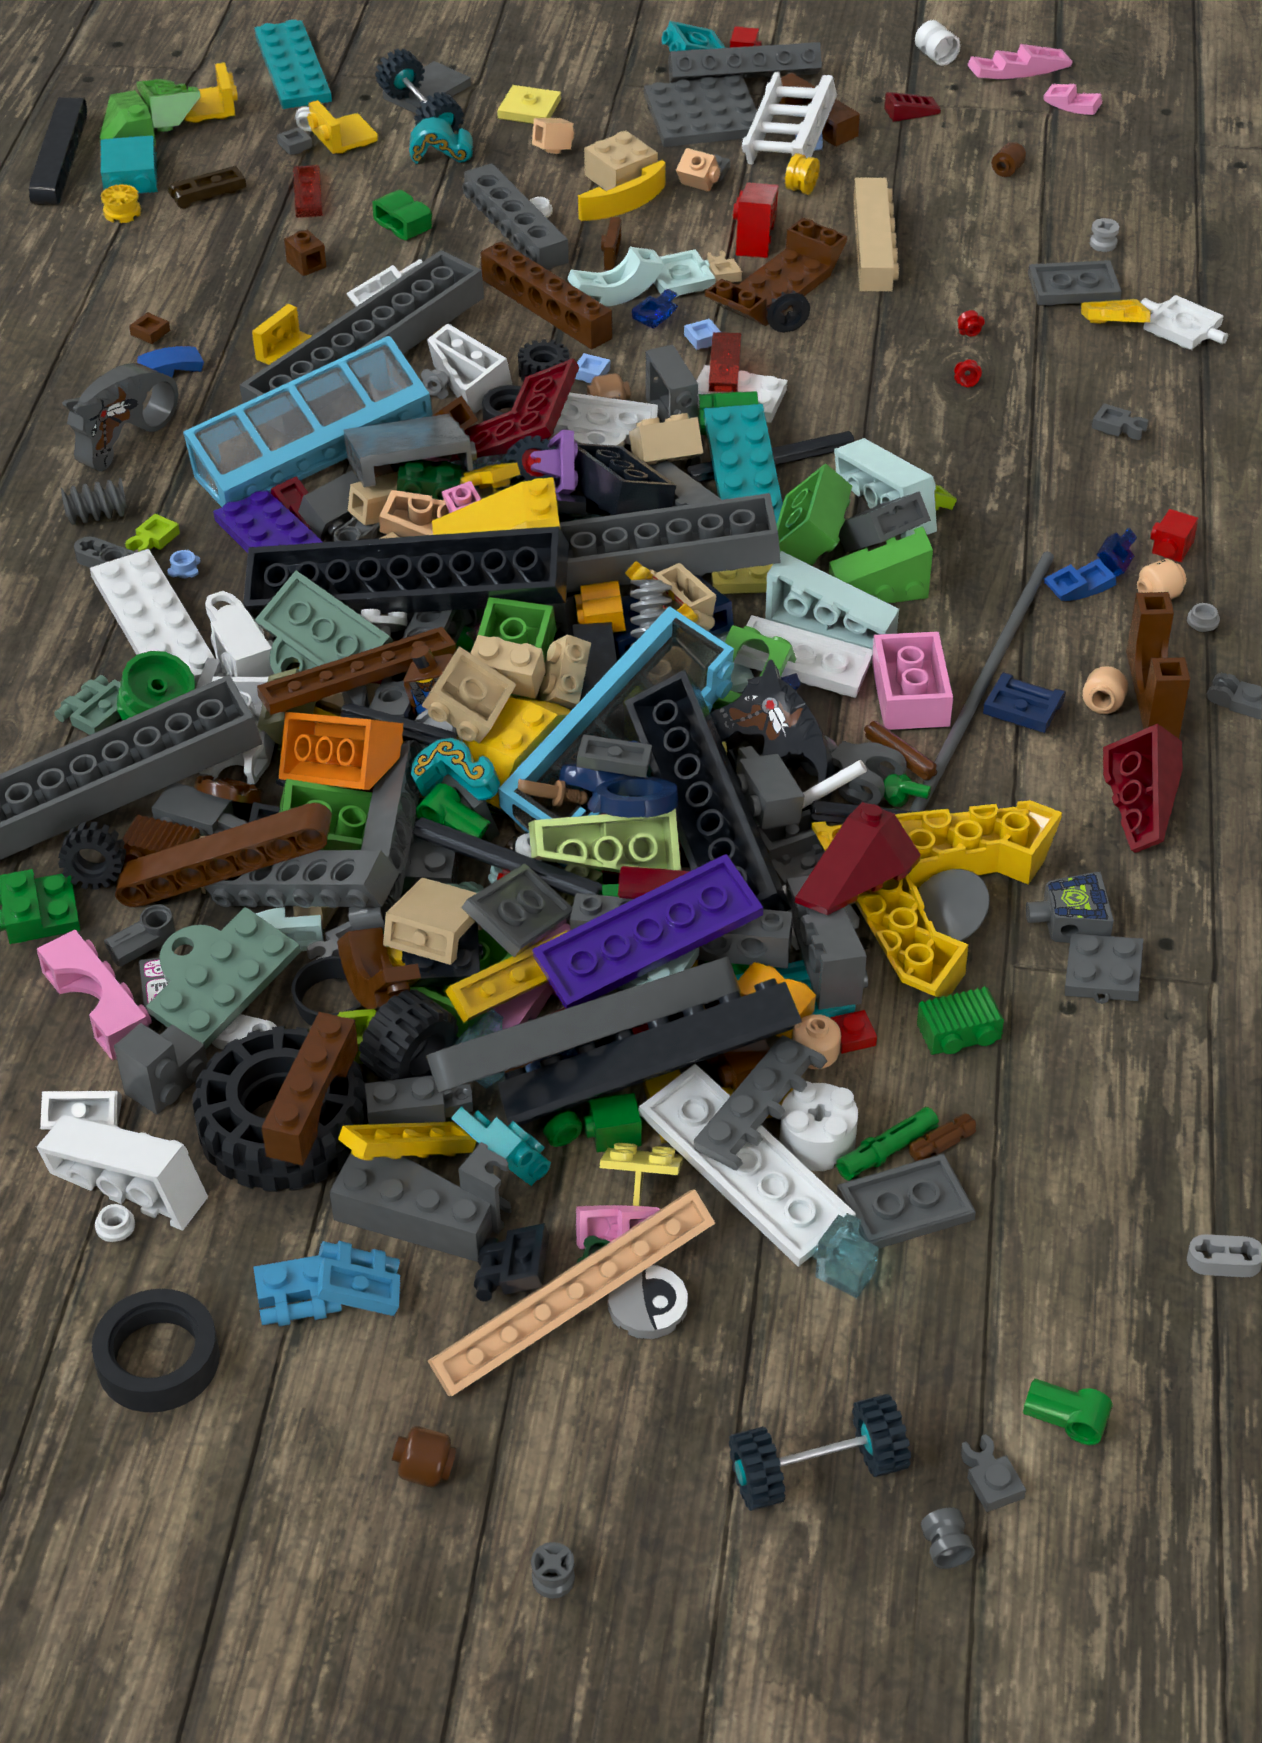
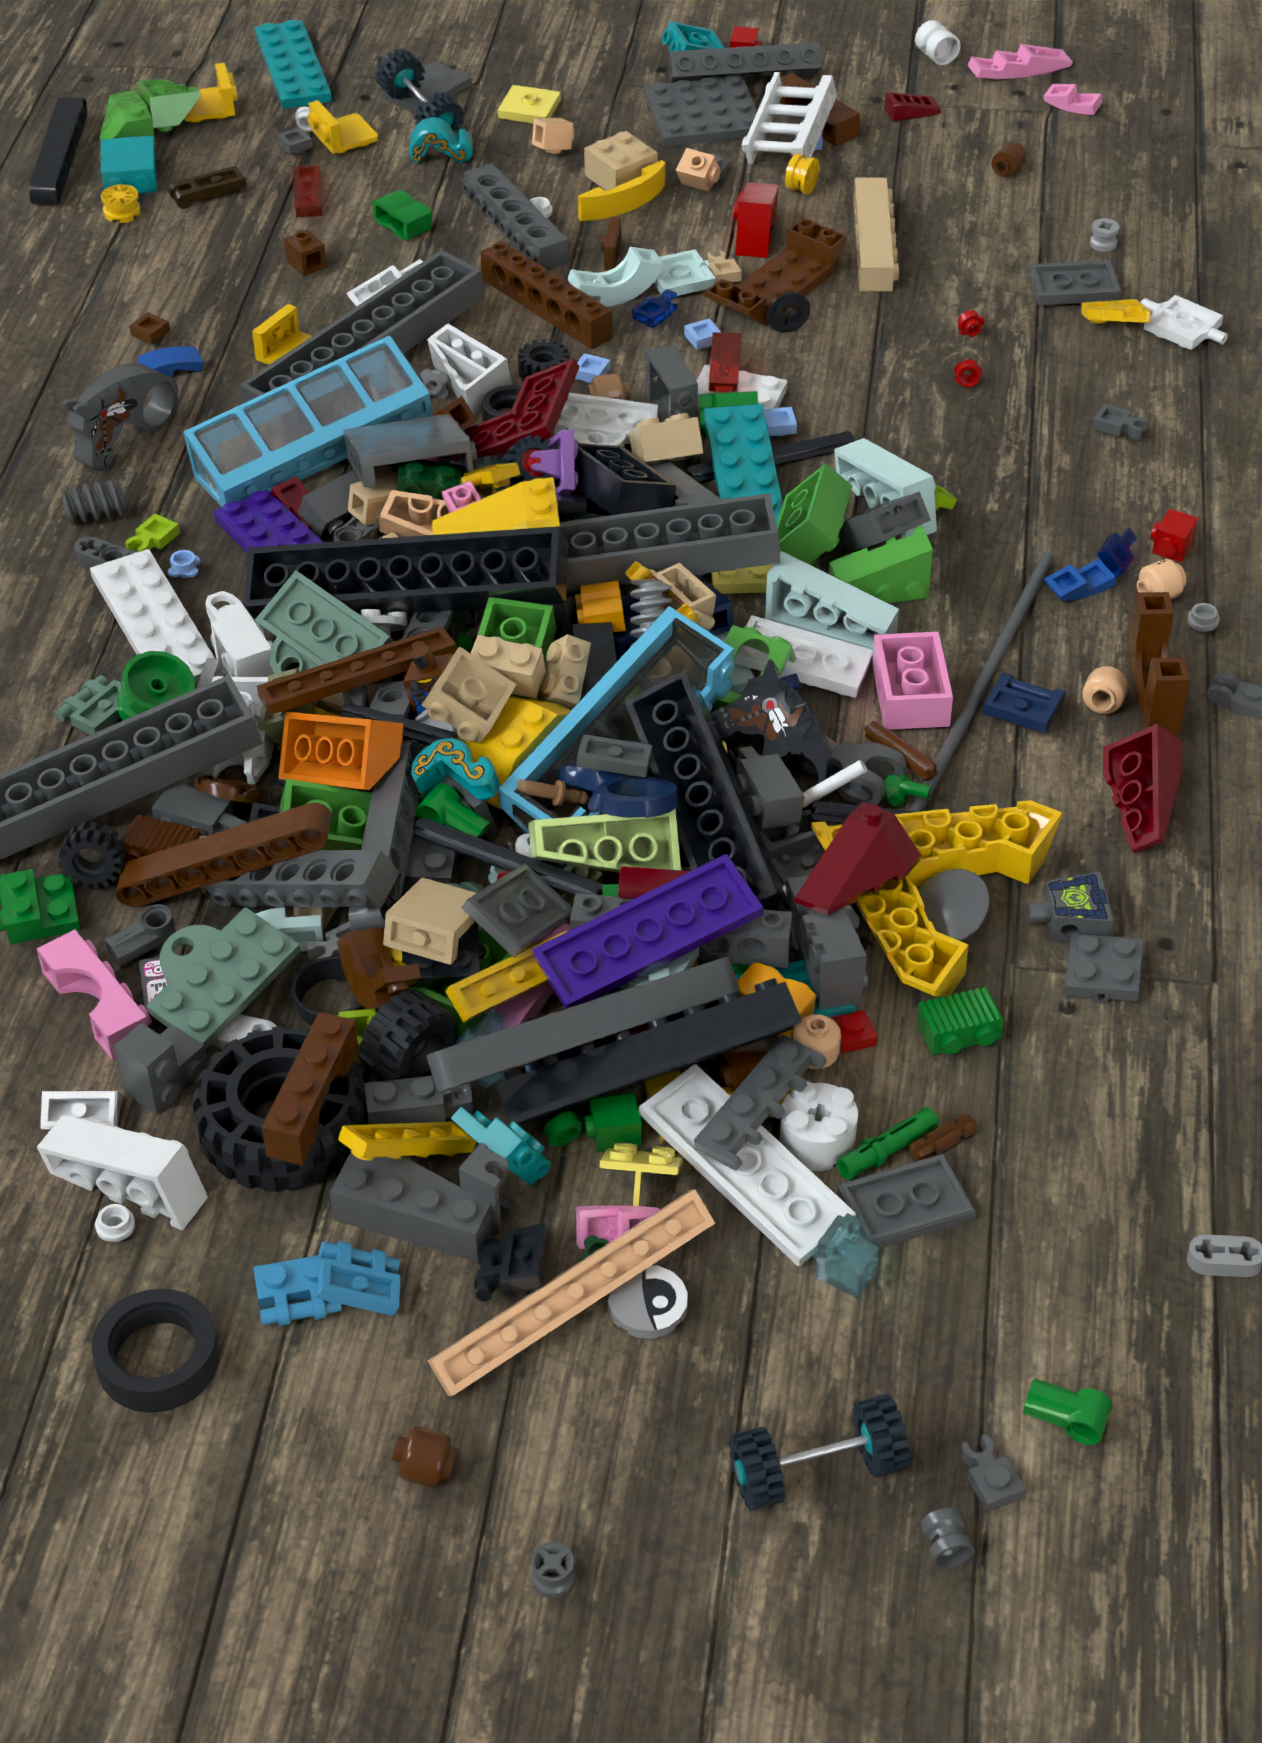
(780, 421): none -> light blue plate

